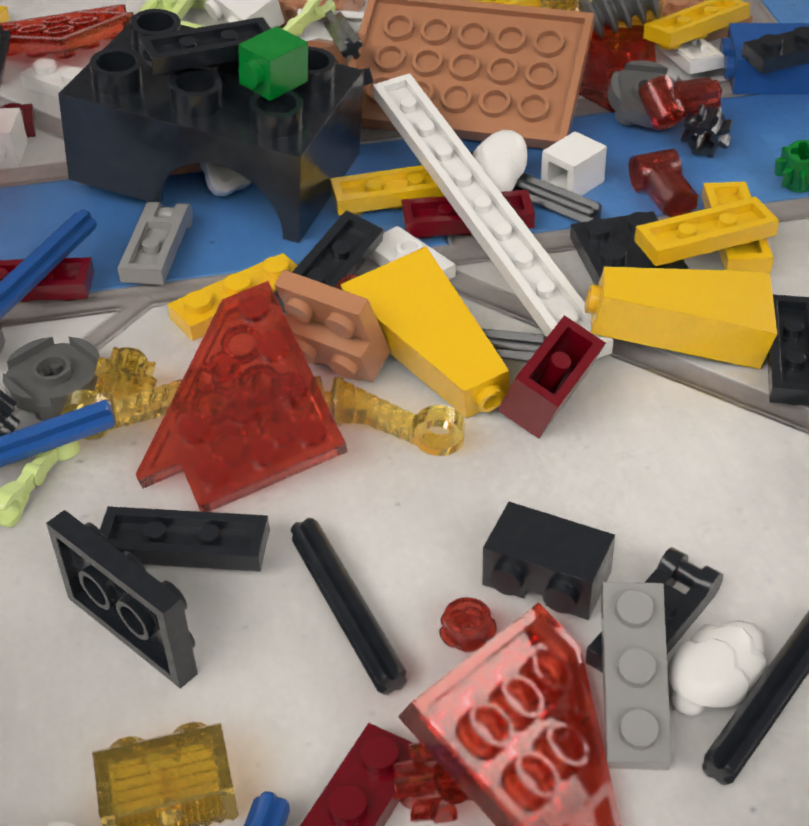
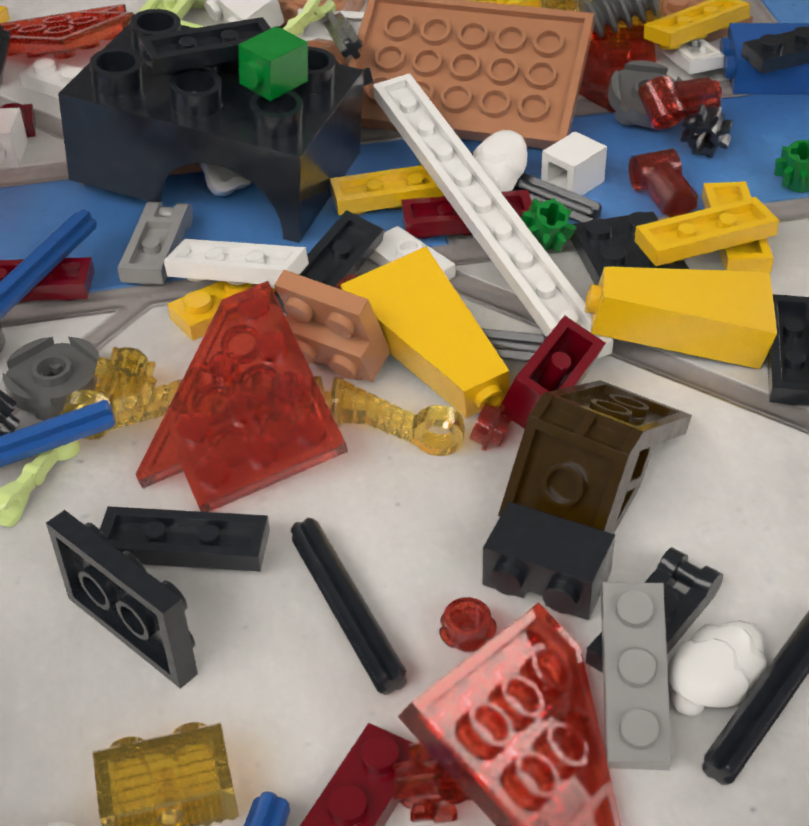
(233, 261): none -> white plate
(490, 426): none -> clear red plate
(549, 223): none -> green gear
(589, 452): none -> dark brown bracket

